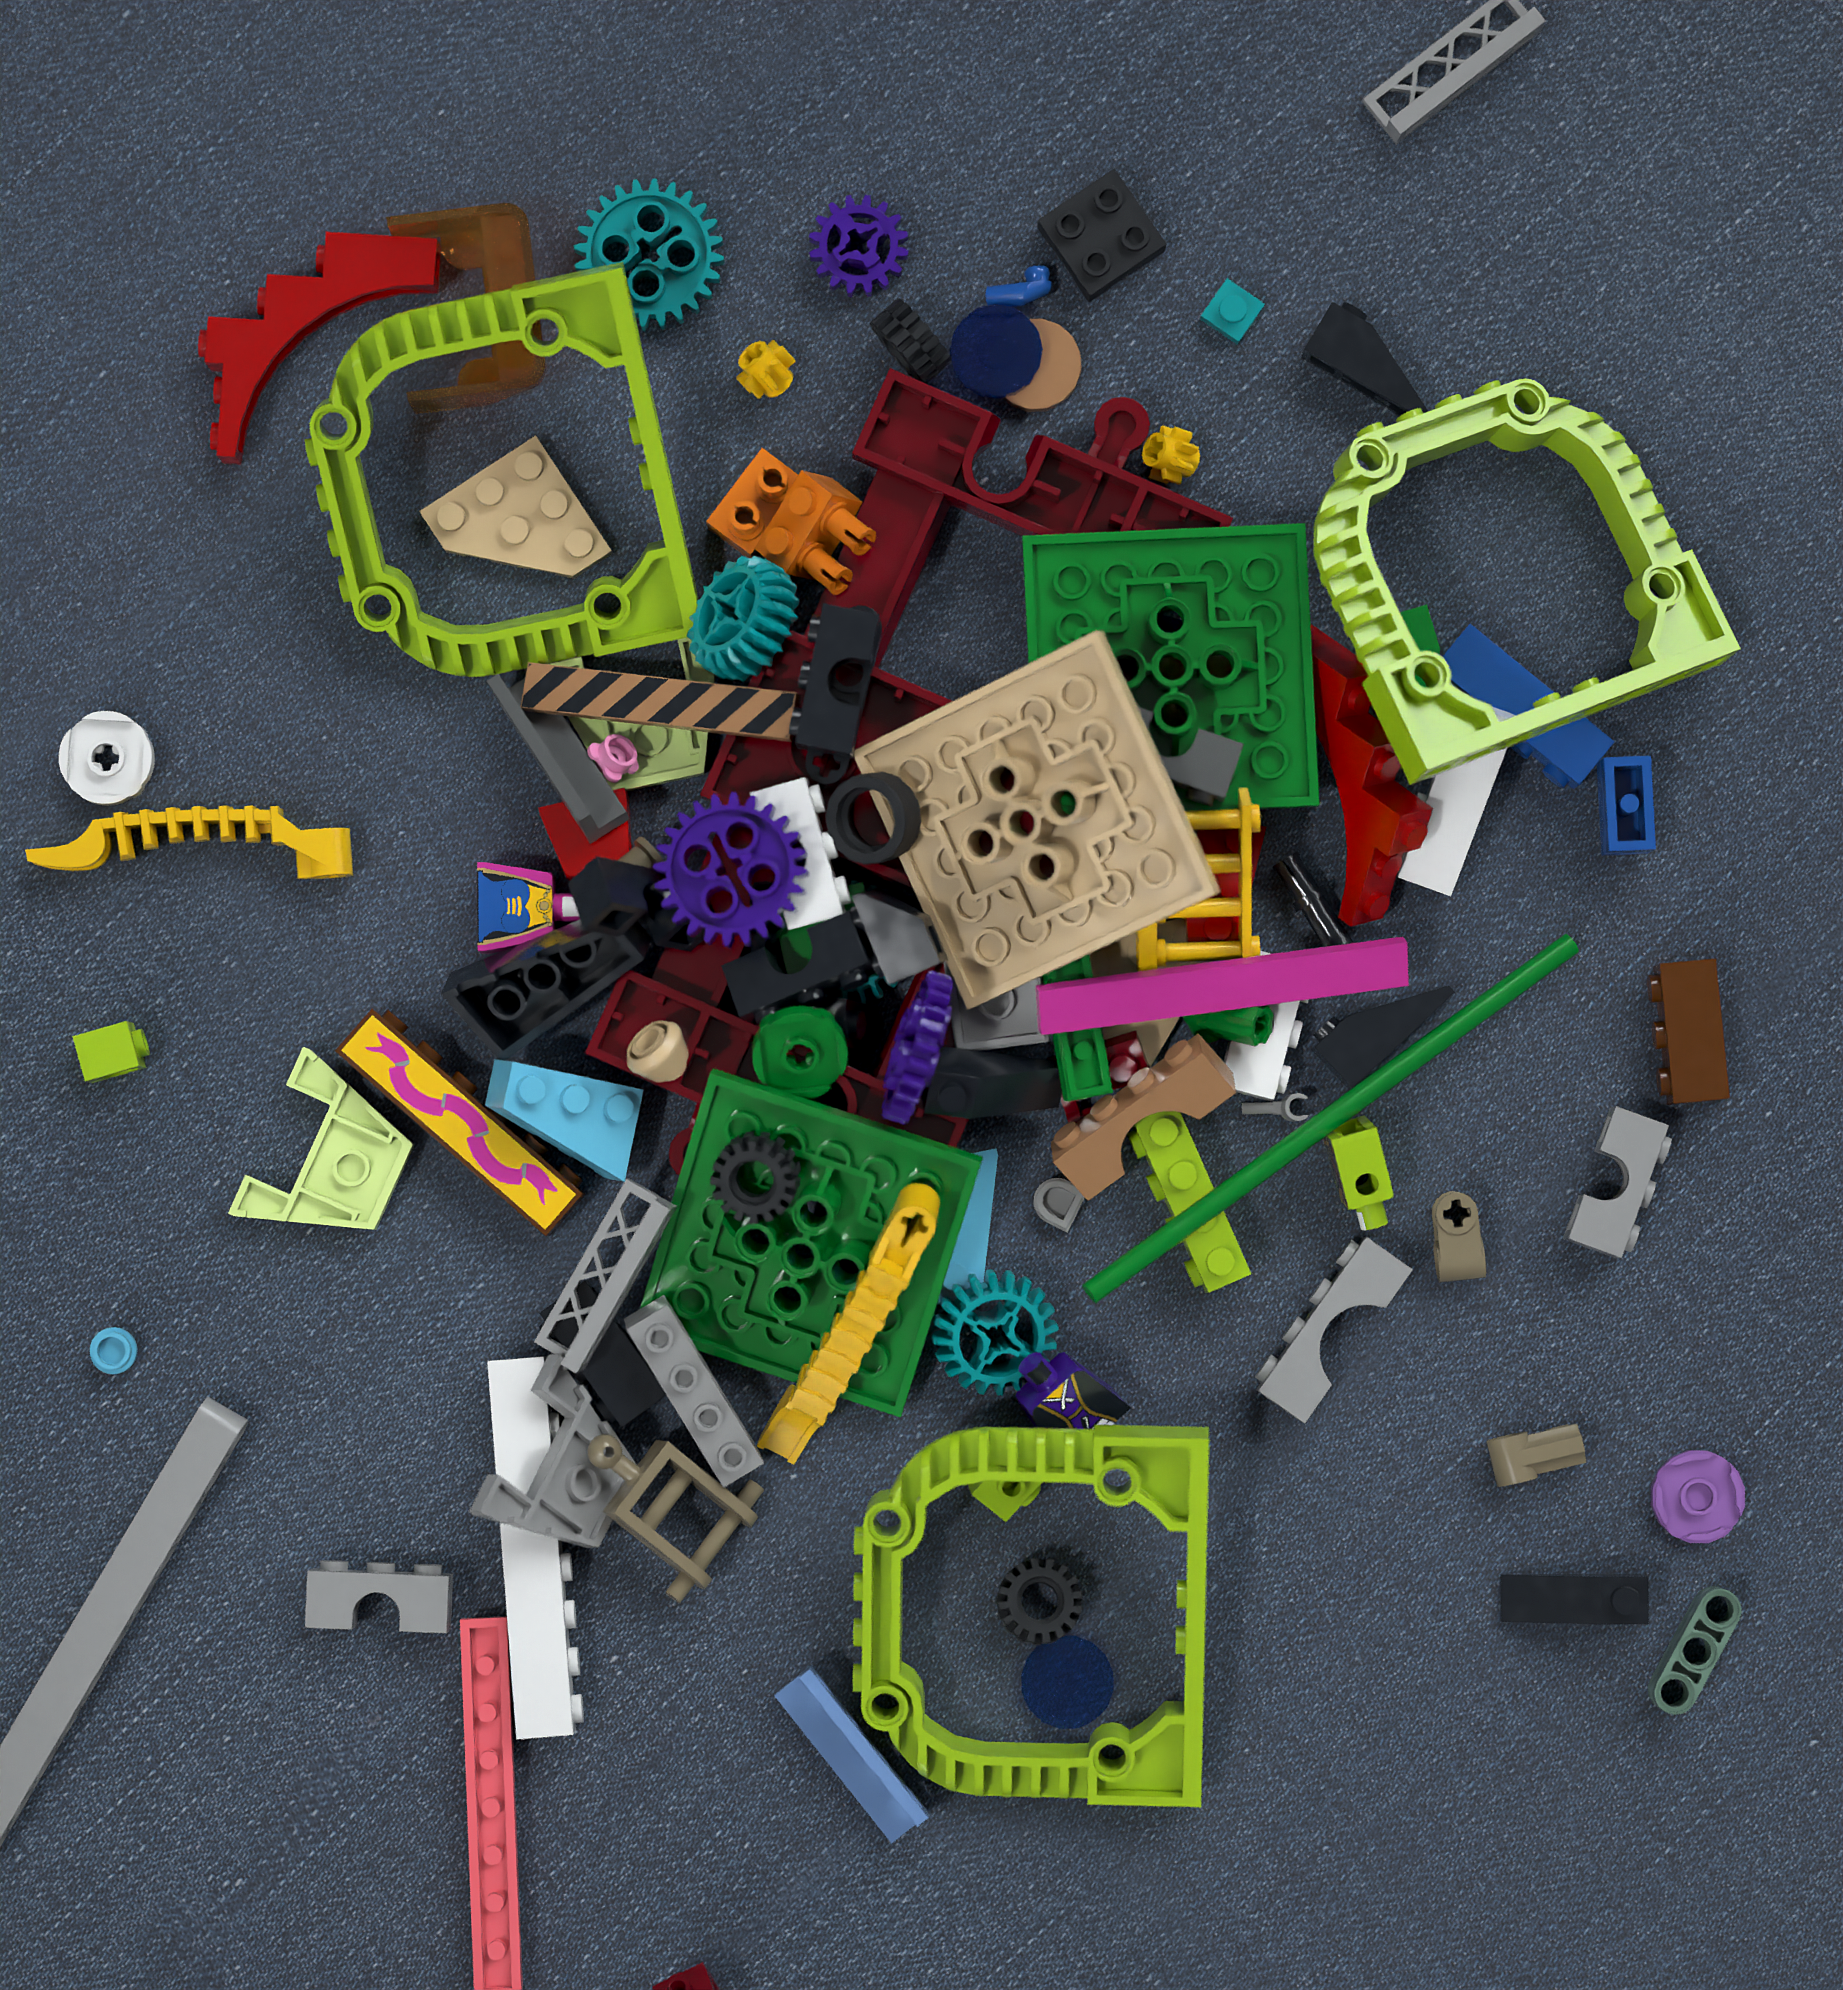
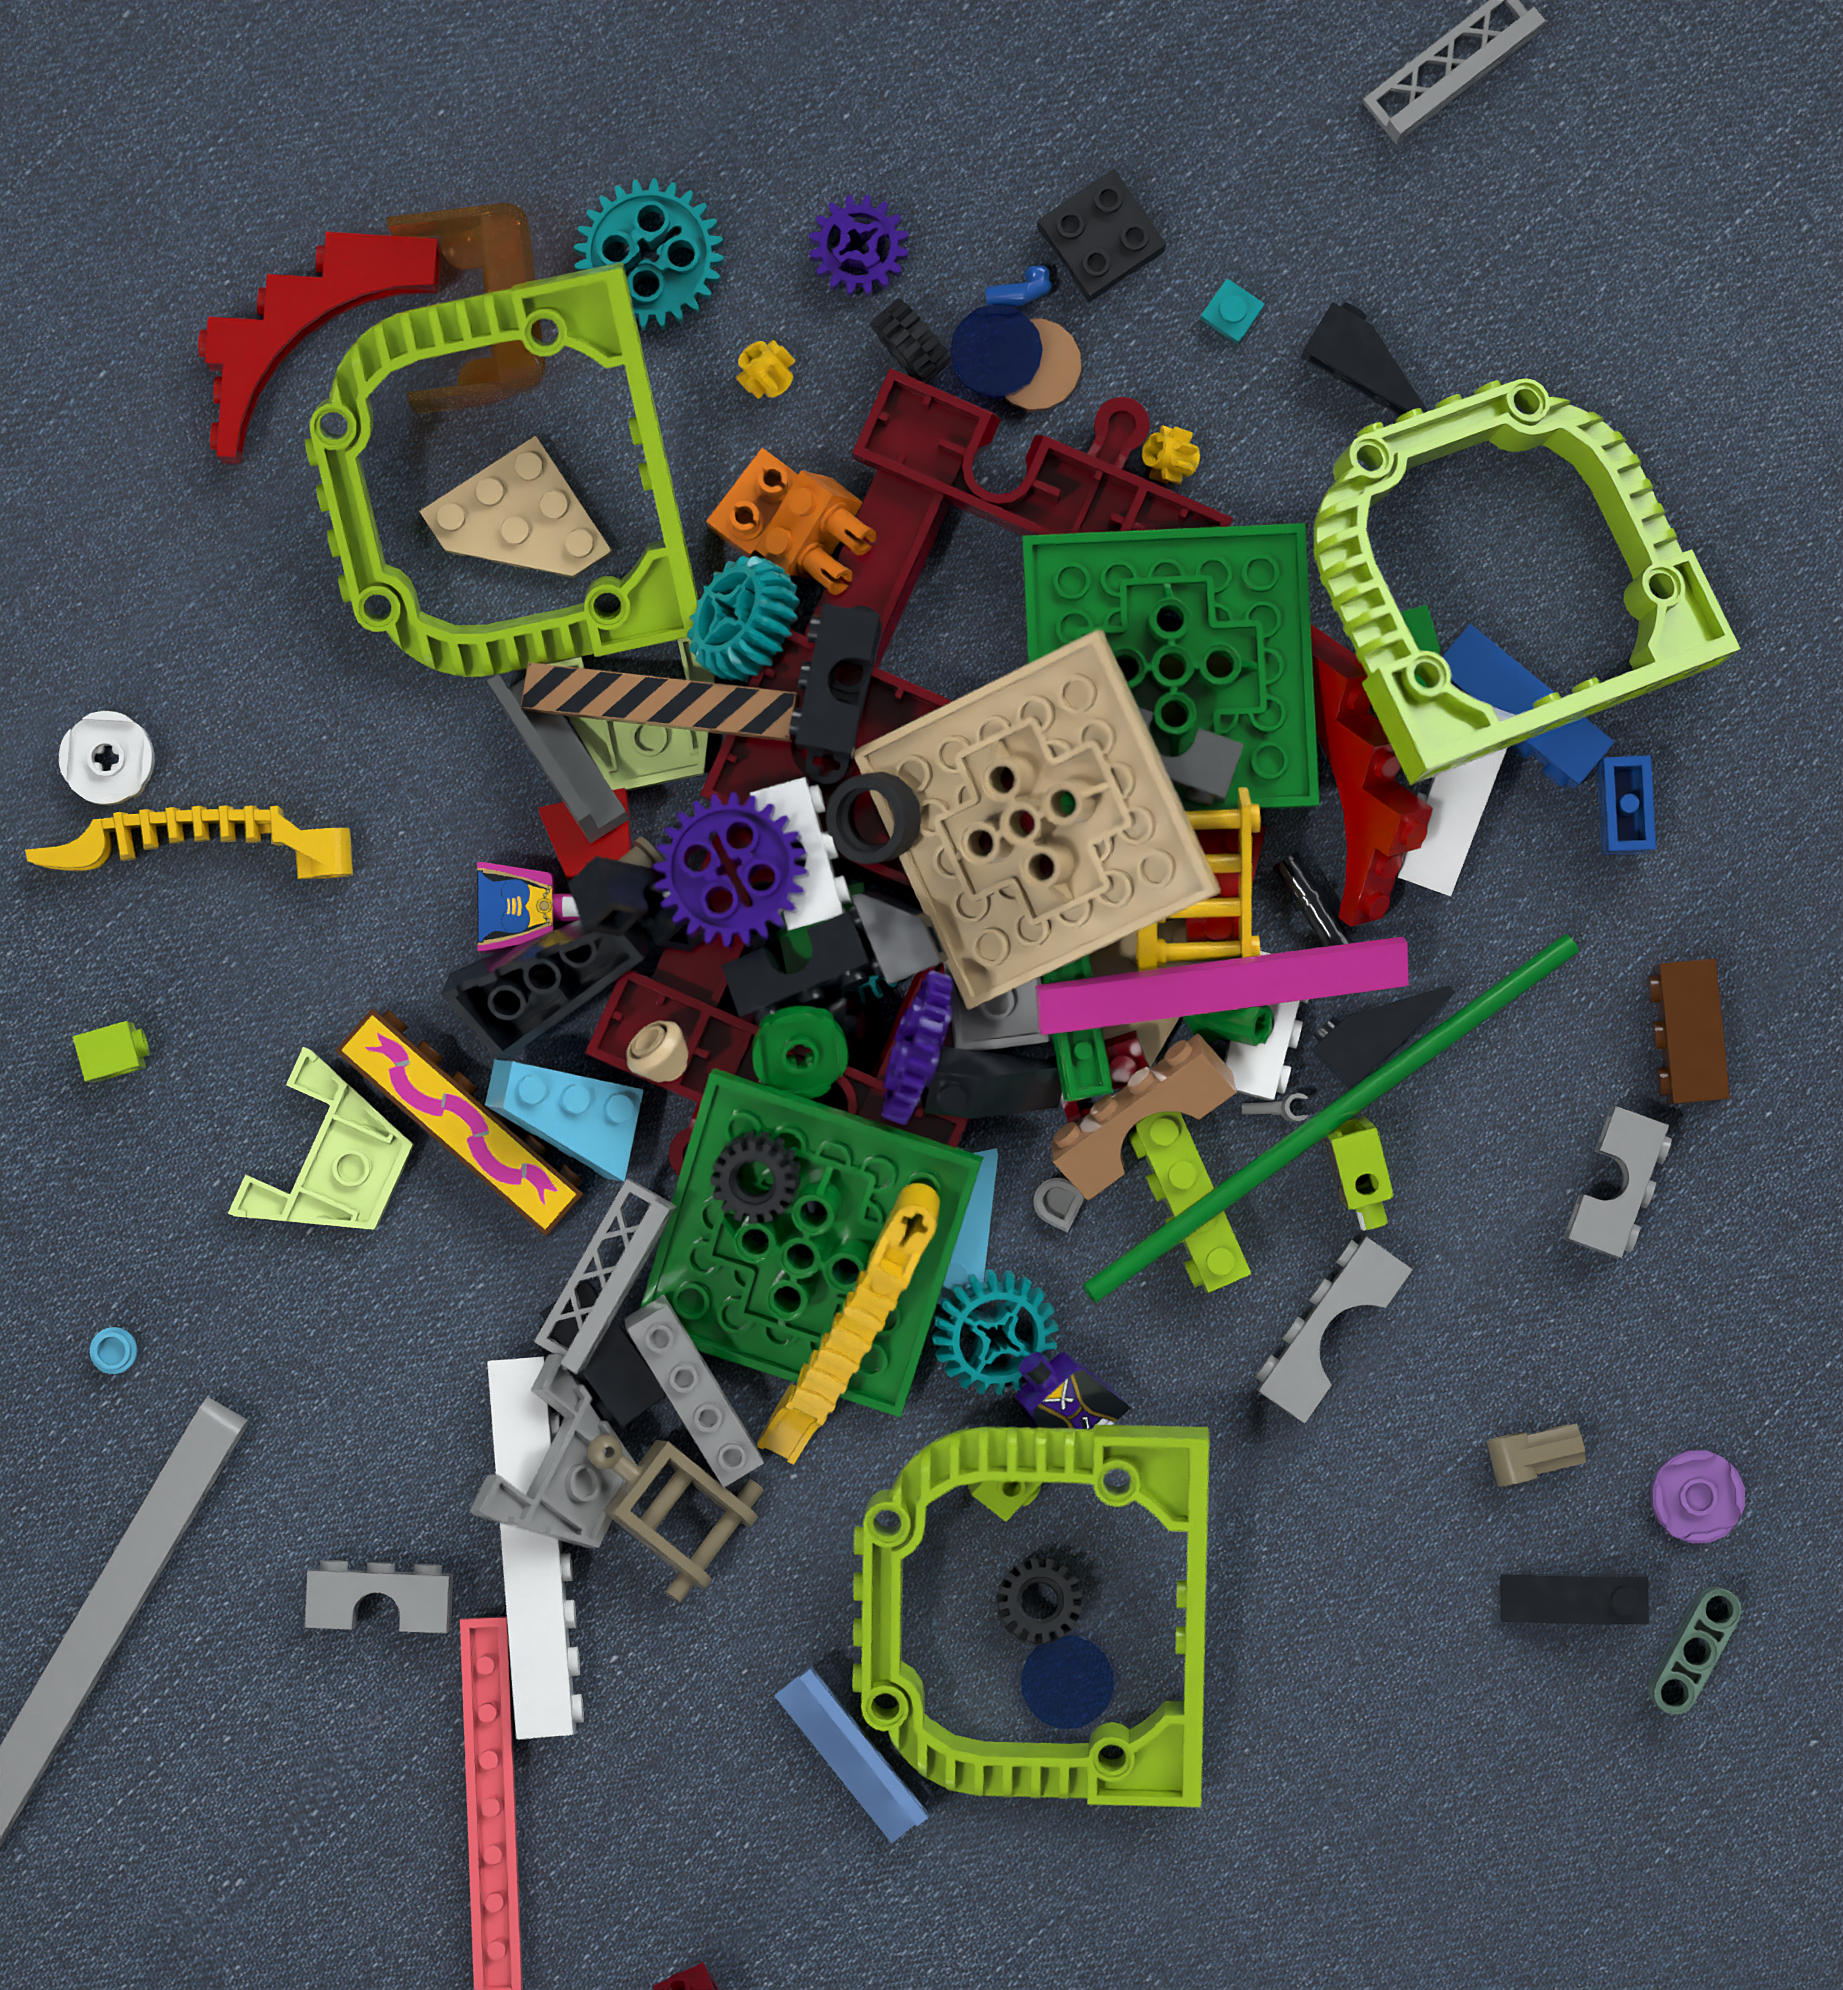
(614, 757): bright pink plate -> none
(1457, 1248): dark tan piece -> none

